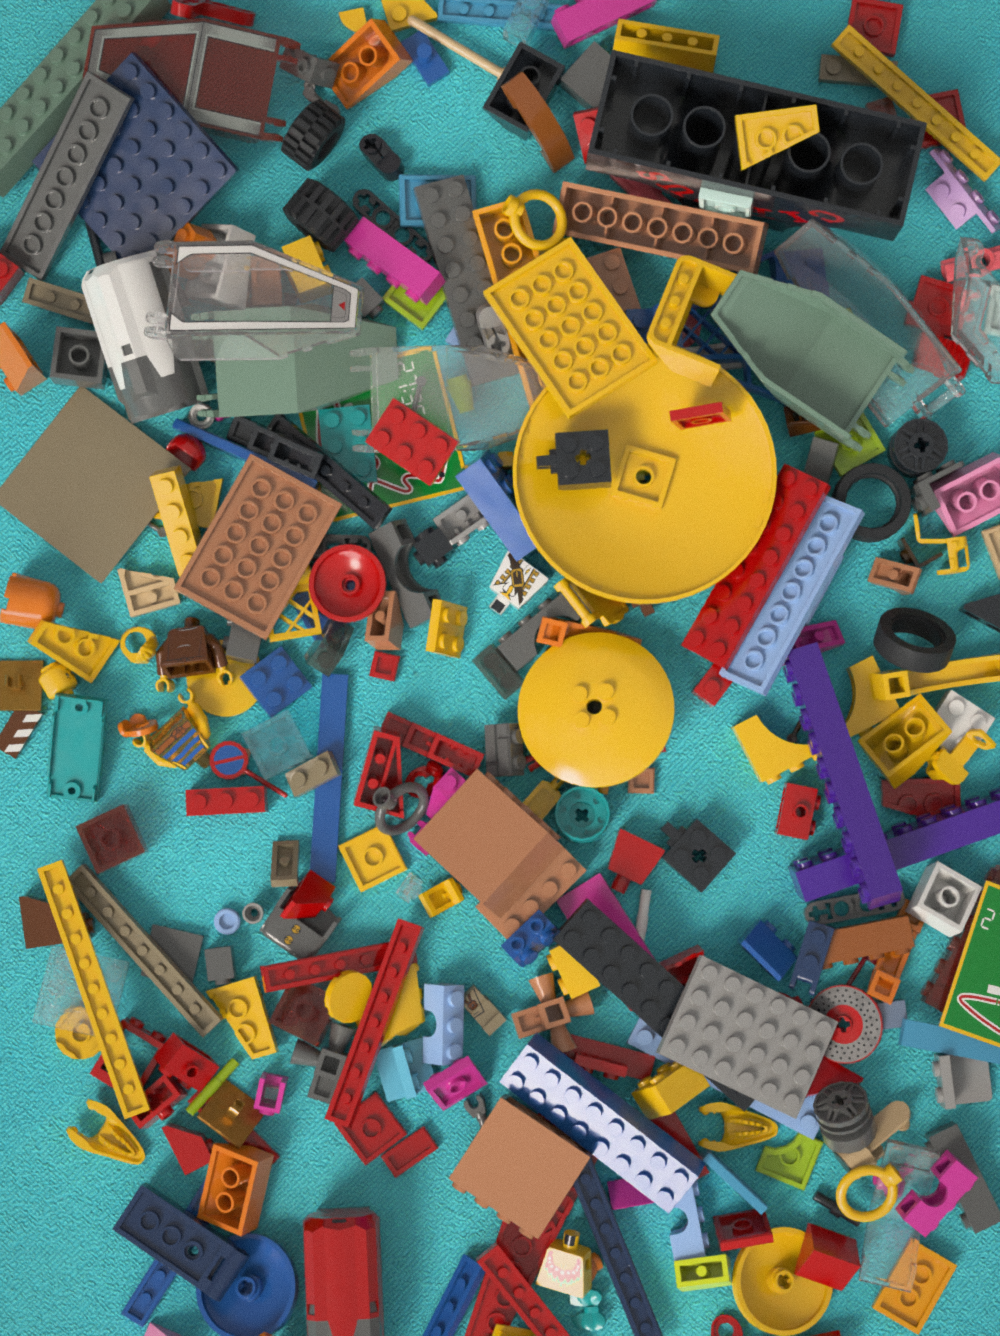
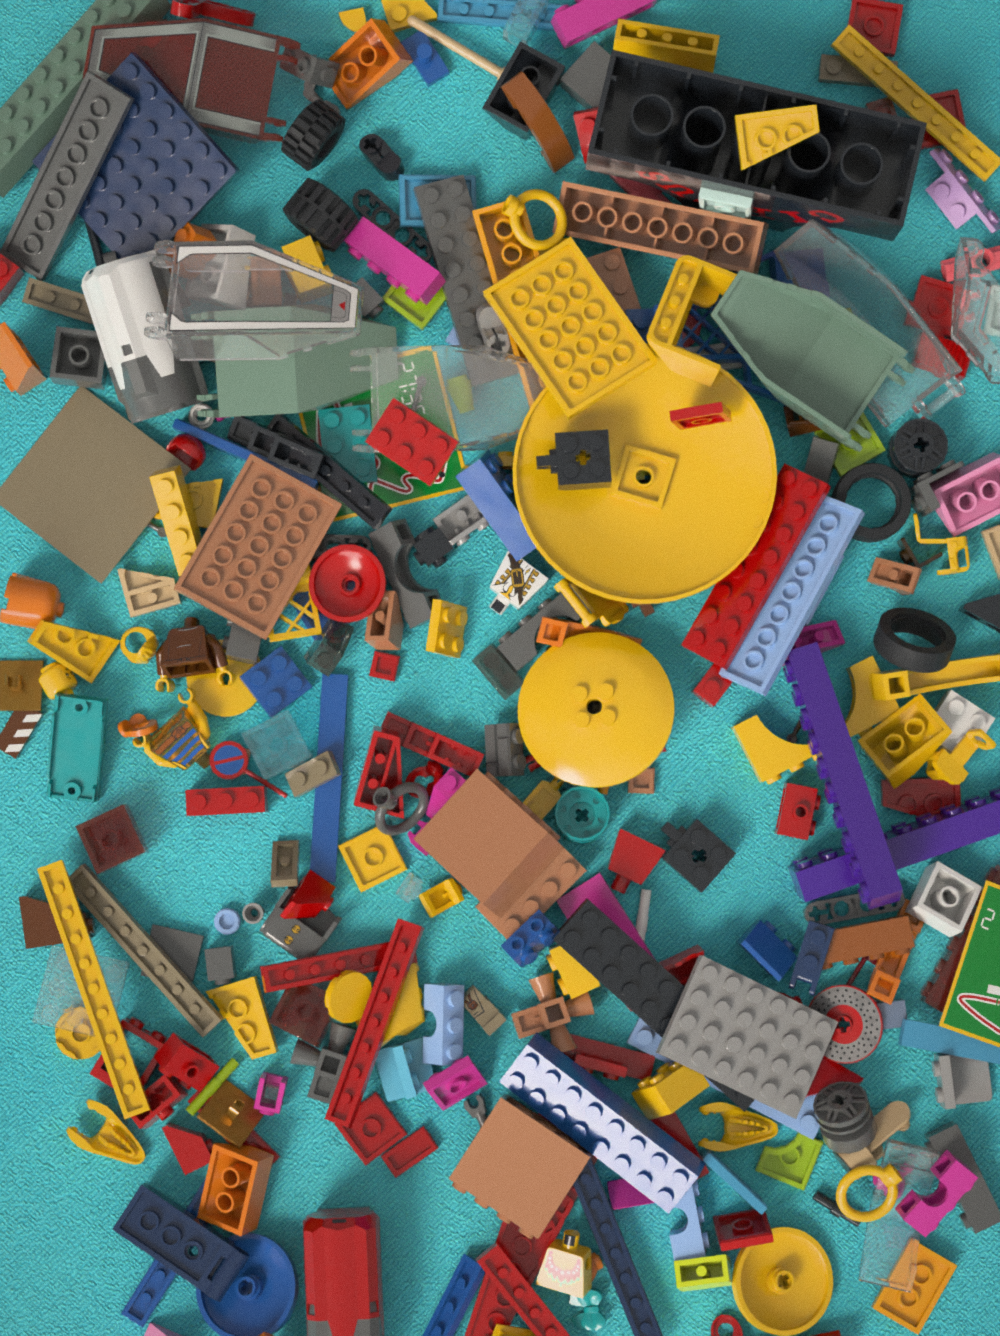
(827, 1257): red slope -> none

